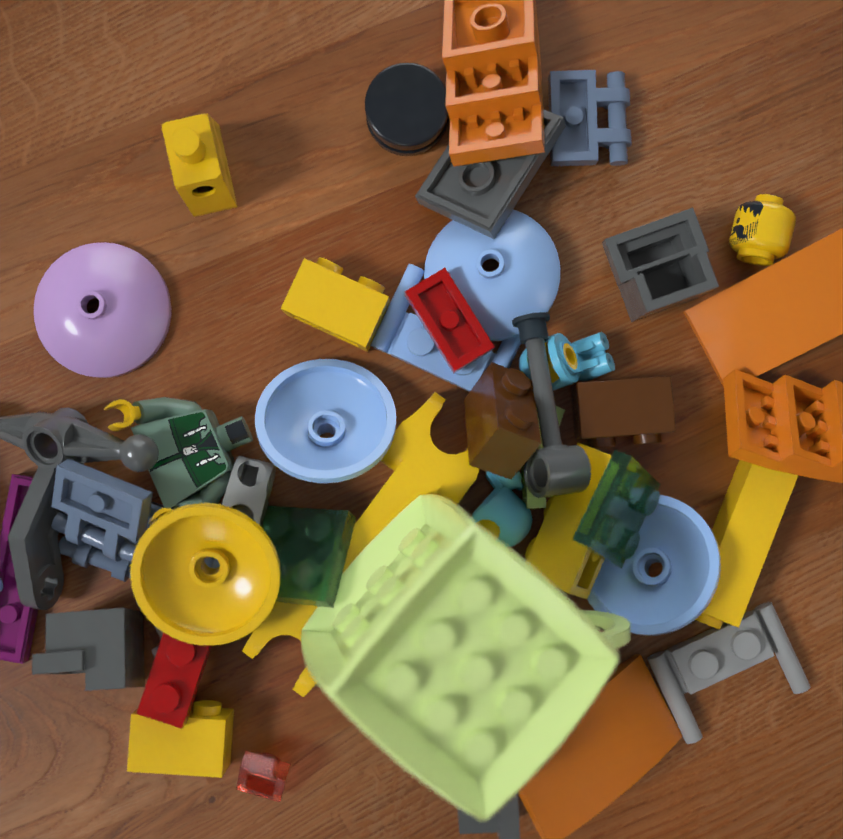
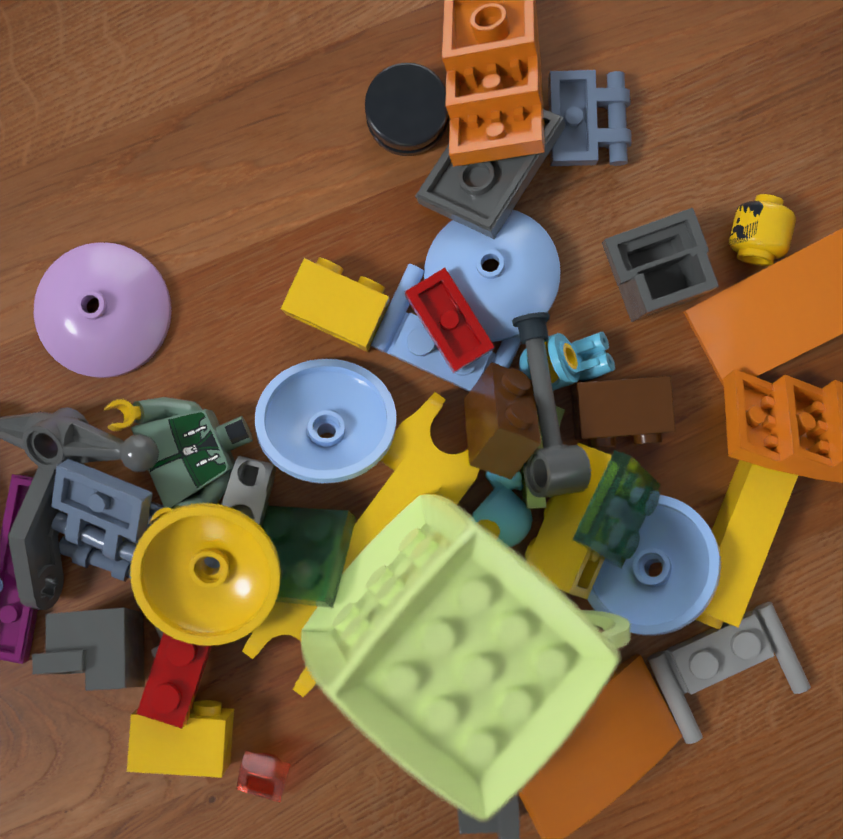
(199, 160): yellow torso -> none

